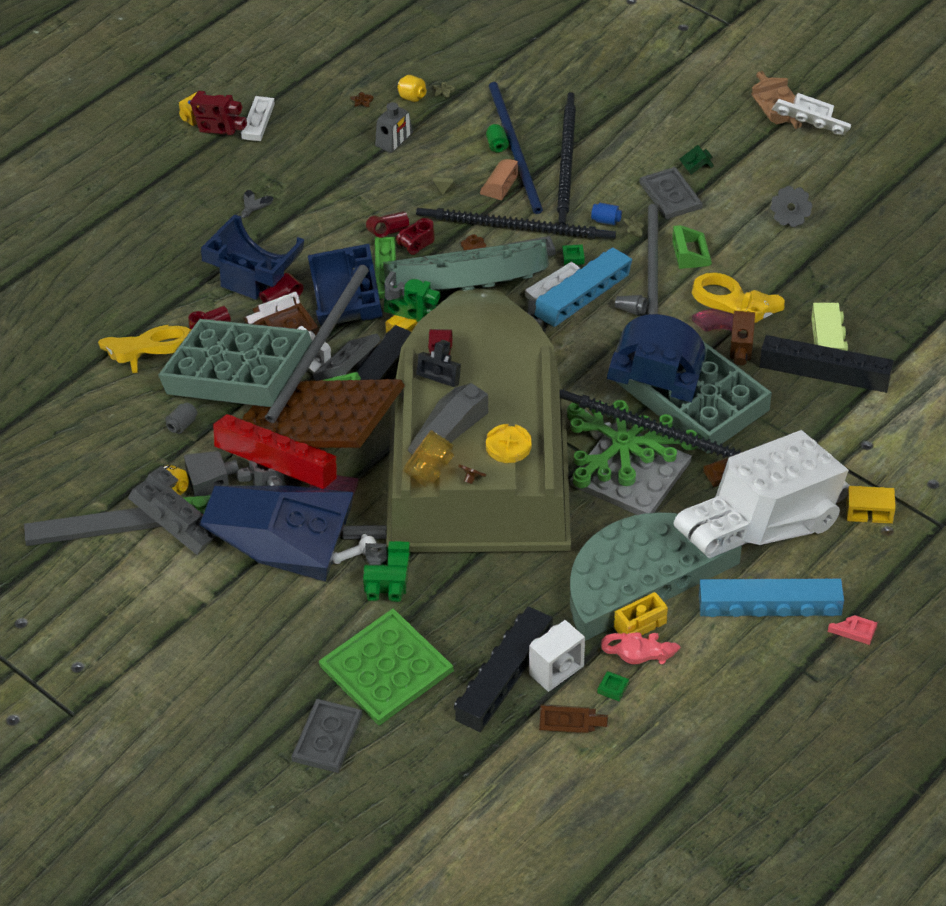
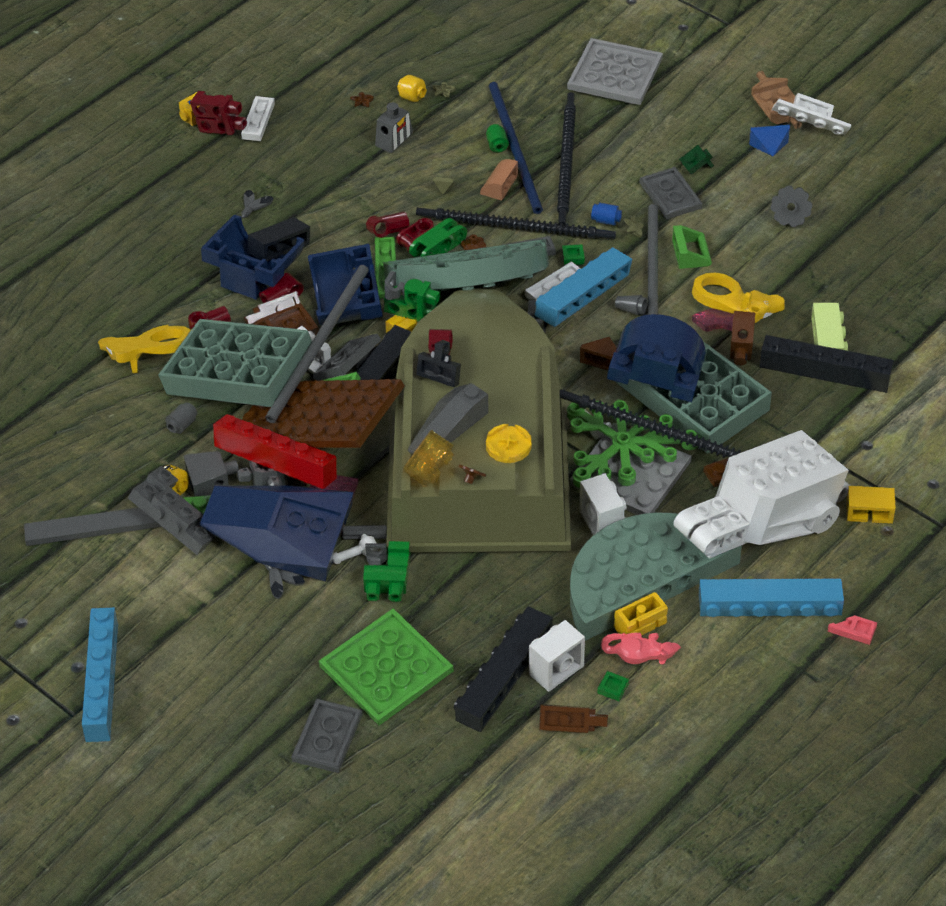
(100, 675): none -> dark azure brick
(277, 239): none -> black brick
(278, 575): none -> dark grey piece
(439, 239): none -> green piece
(598, 353): none -> reddish brown slope
(600, 503): none -> white brick
(615, 71): none -> light grey plate
(769, 138): none -> blue slope

